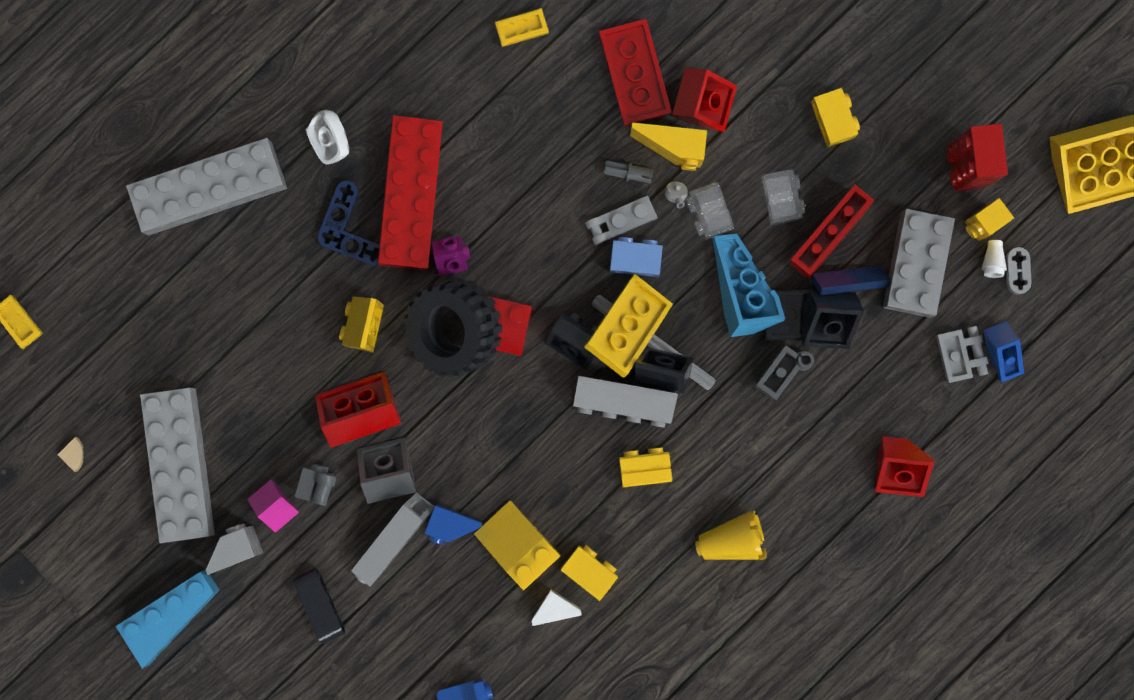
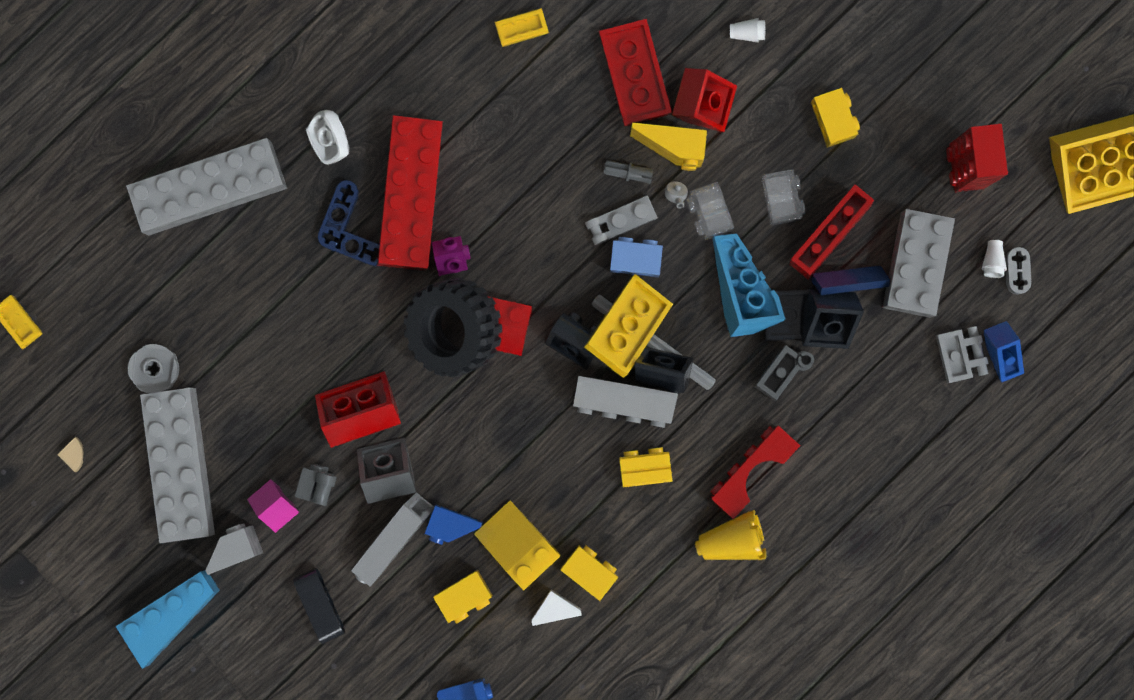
(145, 357): none -> light grey plate
(362, 323): yellow slope -> none
(463, 596): none -> yellow brick
(732, 494): none -> red arch
(748, 30): none -> white cone
(902, 468): red slope -> none
(988, 220): yellow brick -> none

